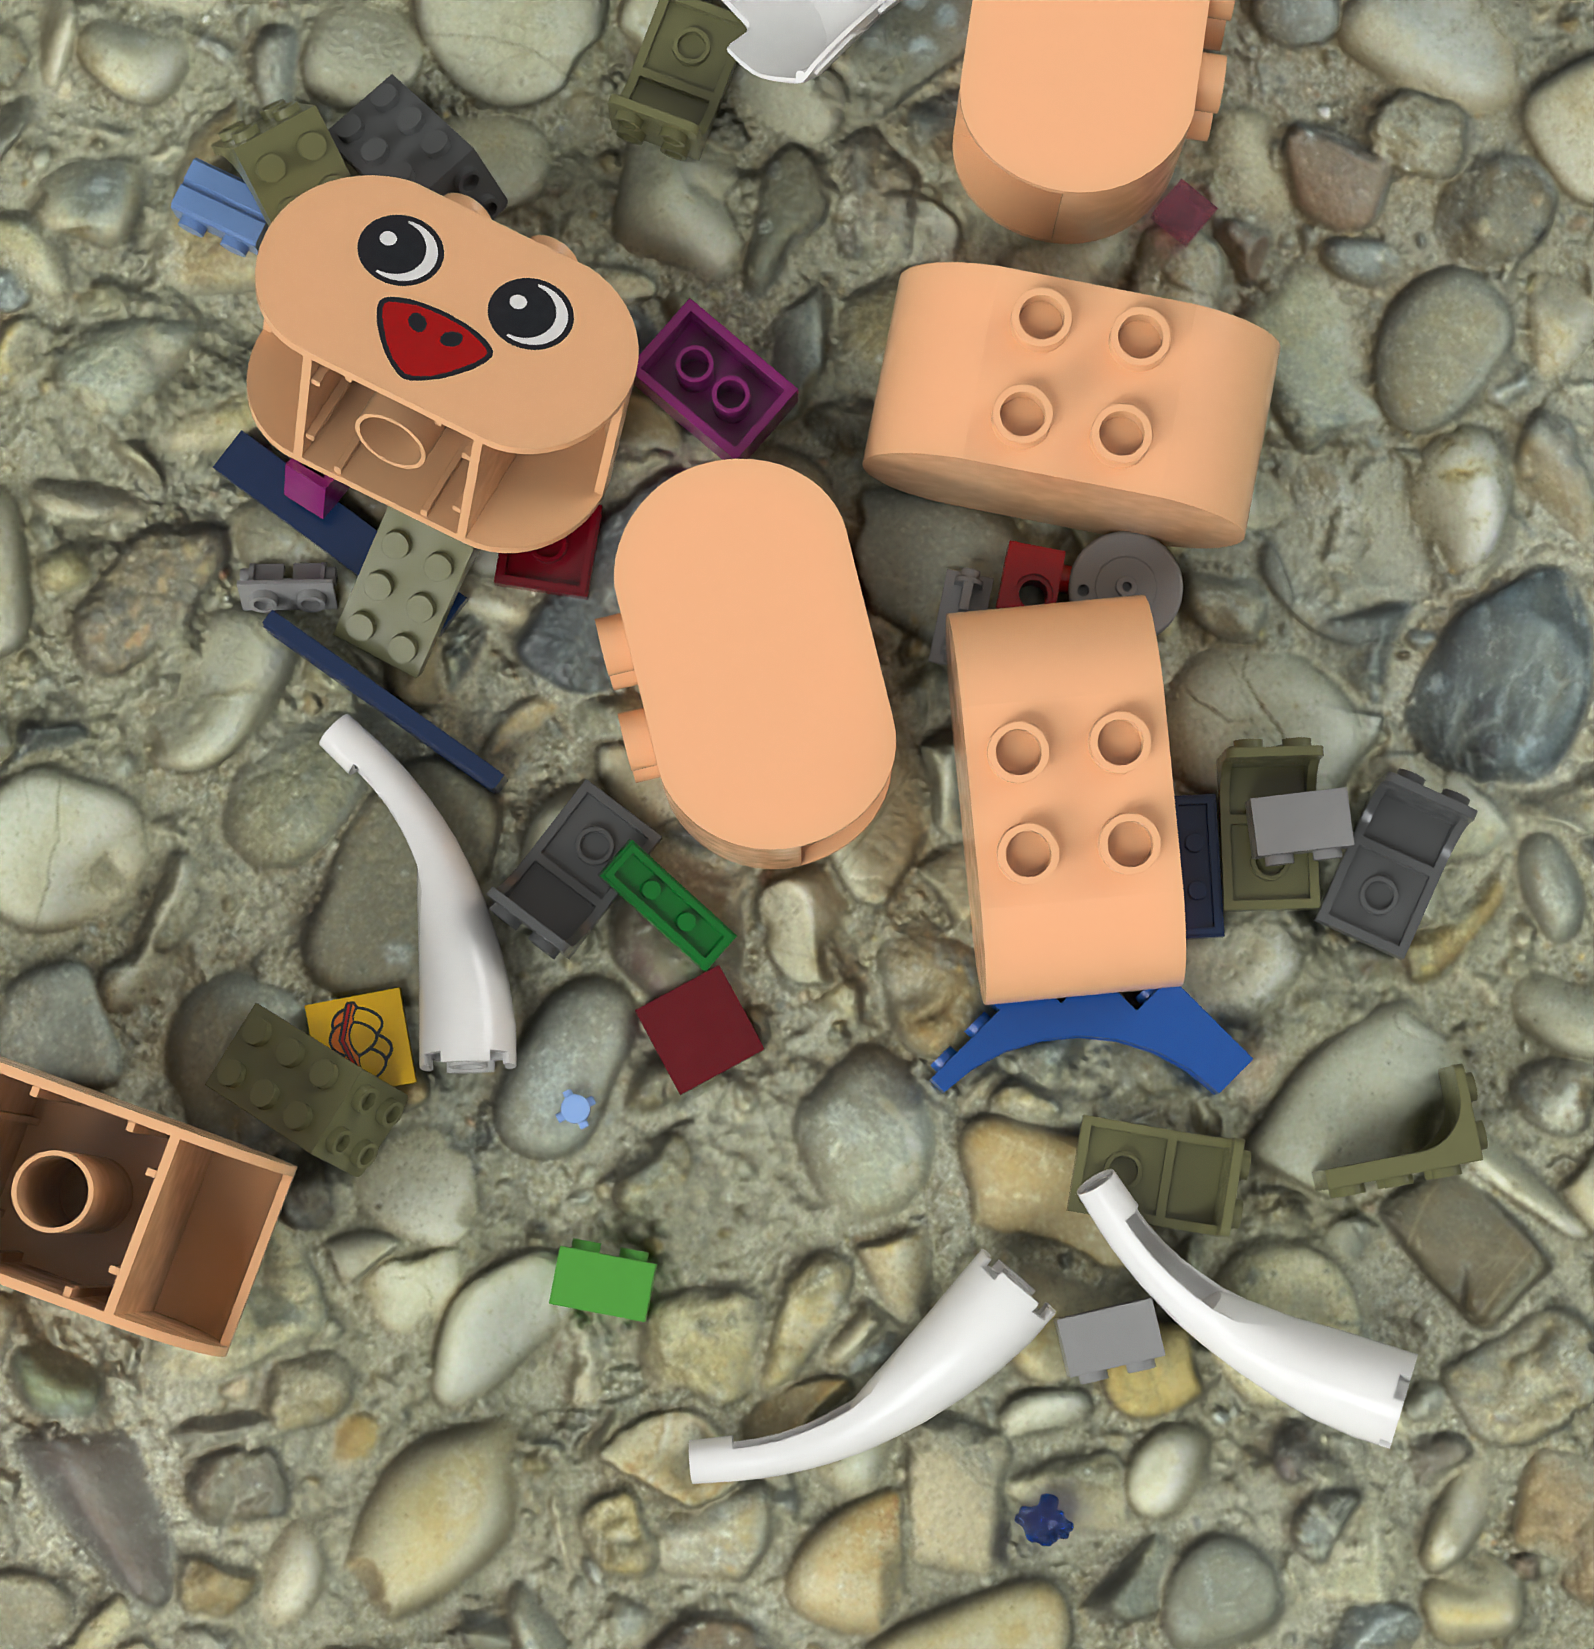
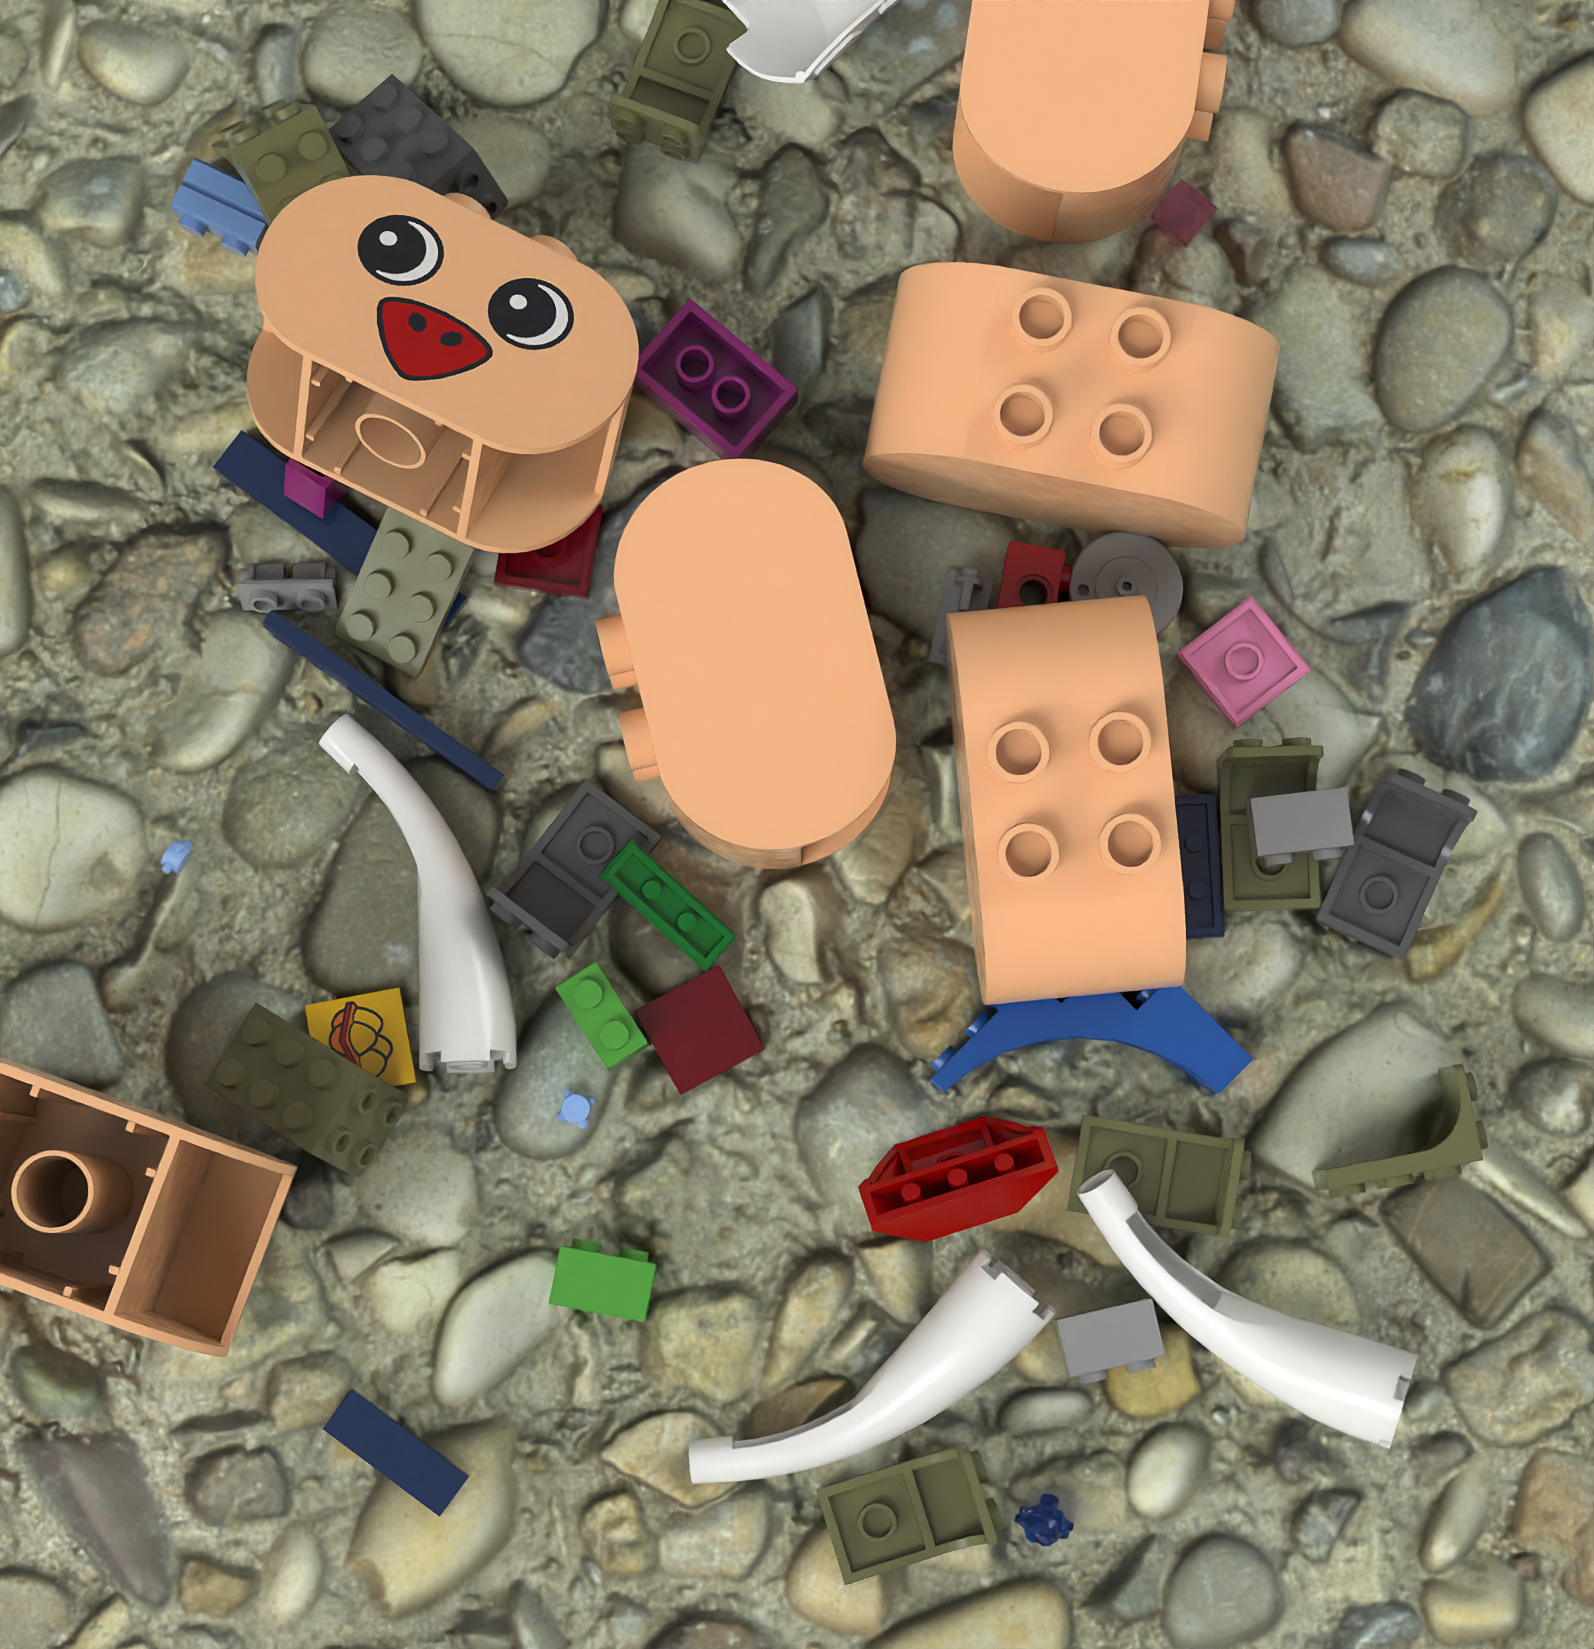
(176, 856): none -> light blue piece
(396, 1452): none -> dark blue tile
(602, 1016): none -> bright green brick
(909, 1512): none -> olive bracket
(957, 1178): none -> red wedge
(1243, 662): none -> bright pink tile

